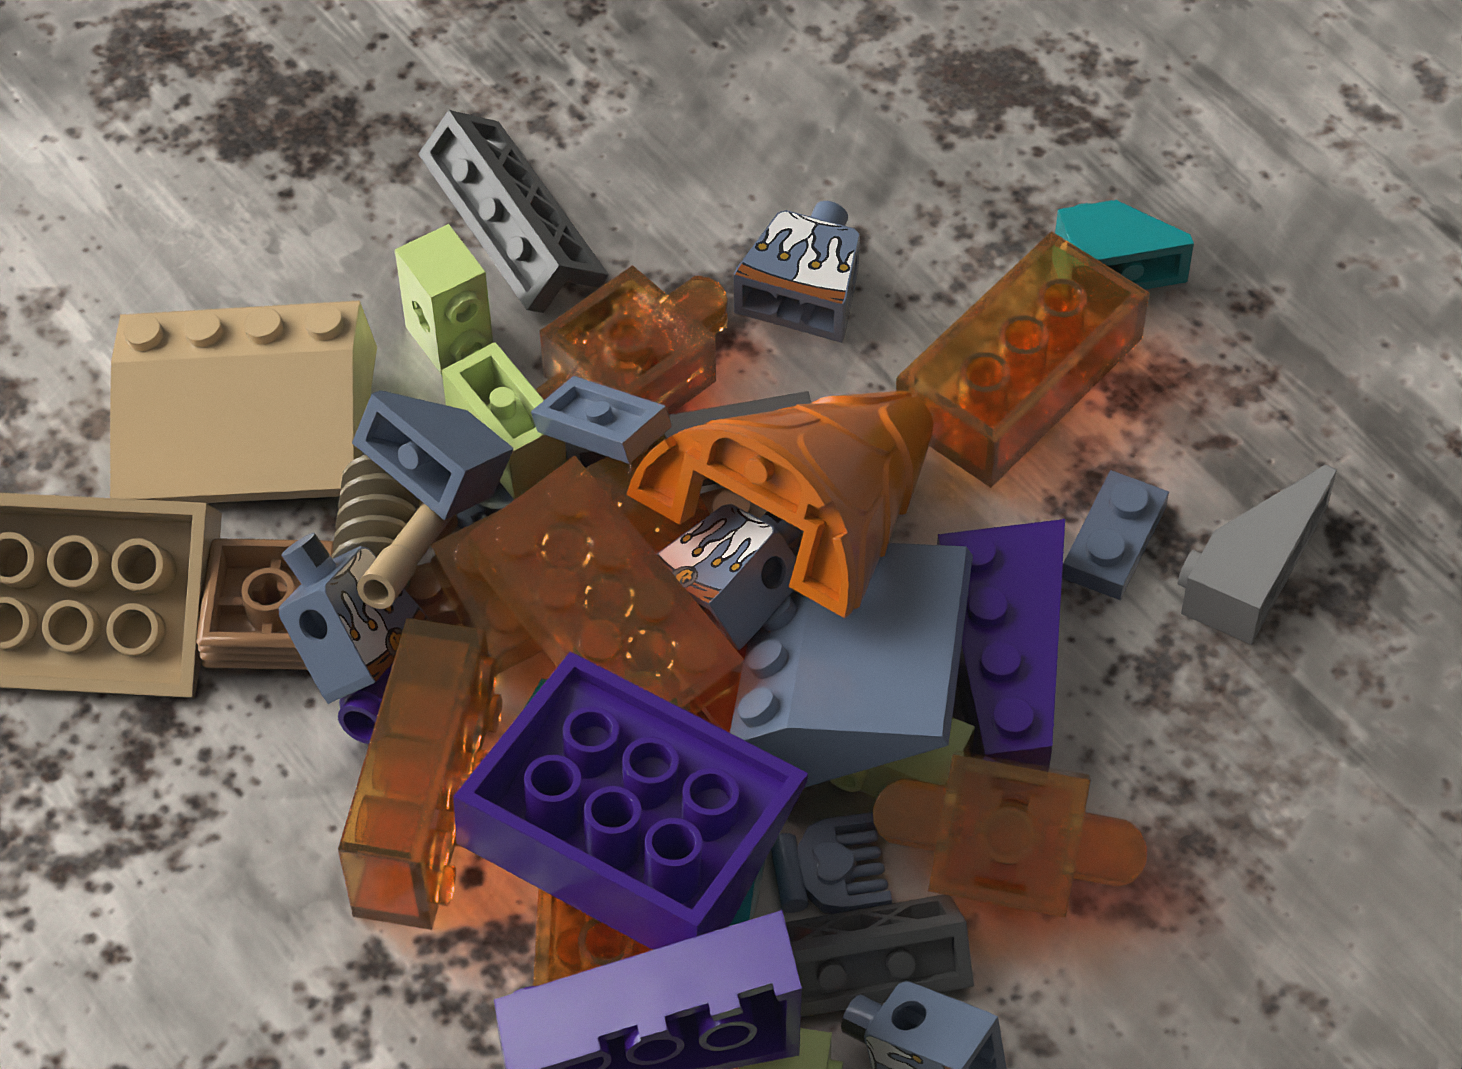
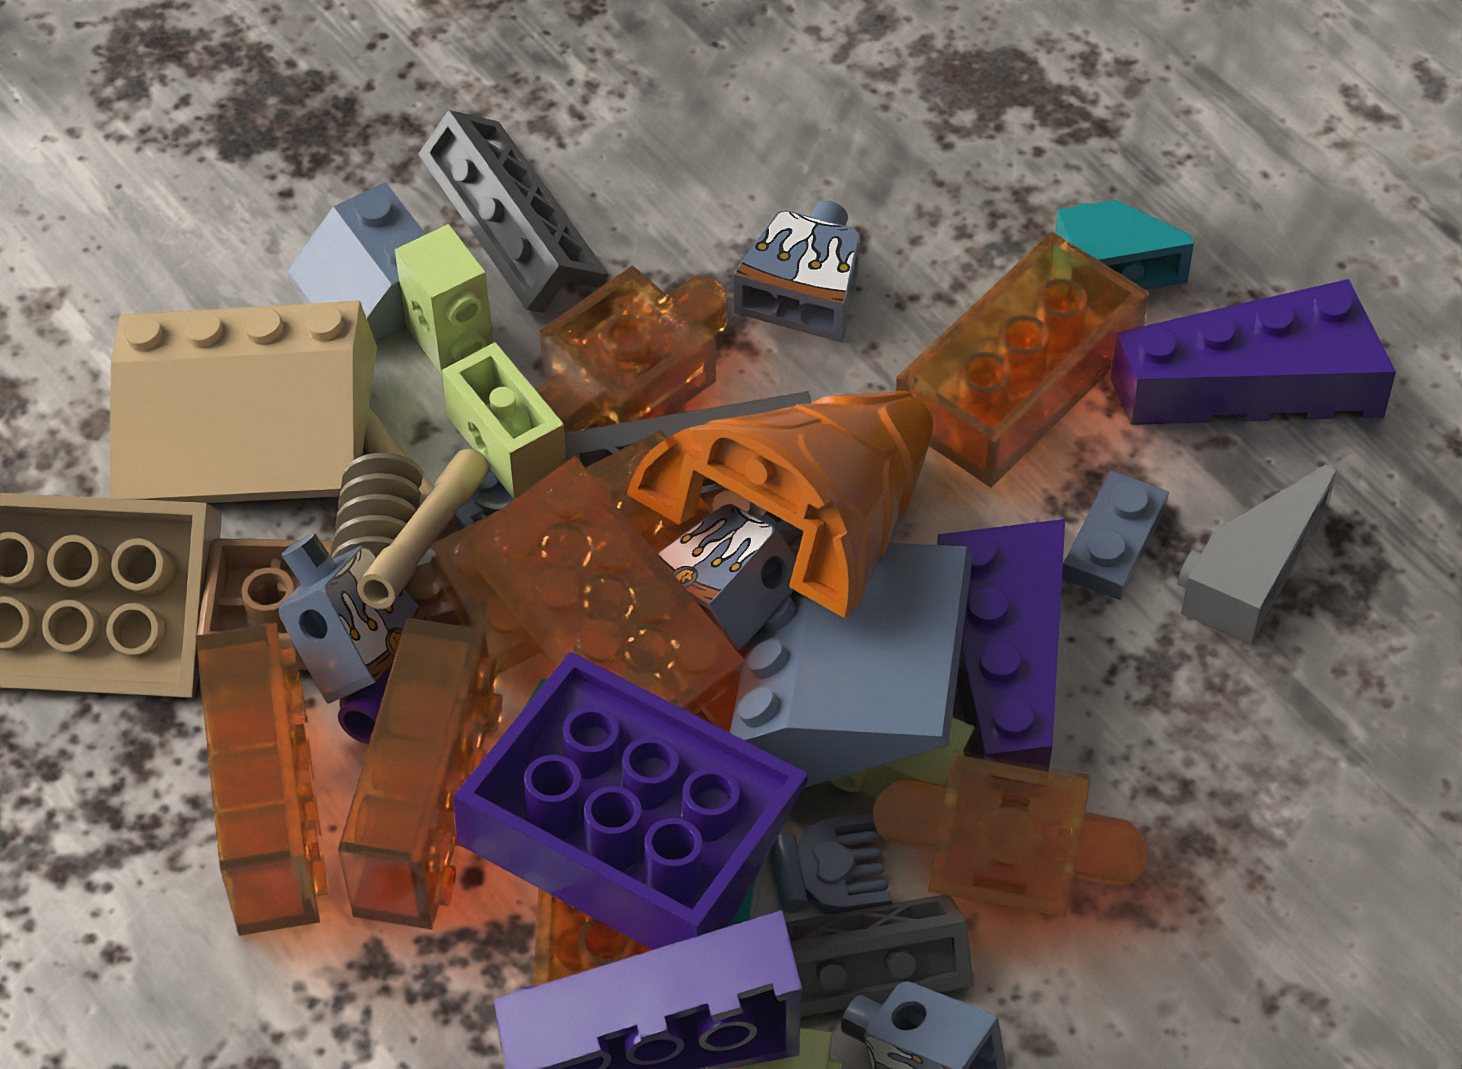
(261, 779): none -> clear orange brick
(356, 259): none -> slope
(433, 450): sand blue slope -> none
(601, 419): sand blue plate -> none
(1256, 359): none -> dark purple wedge

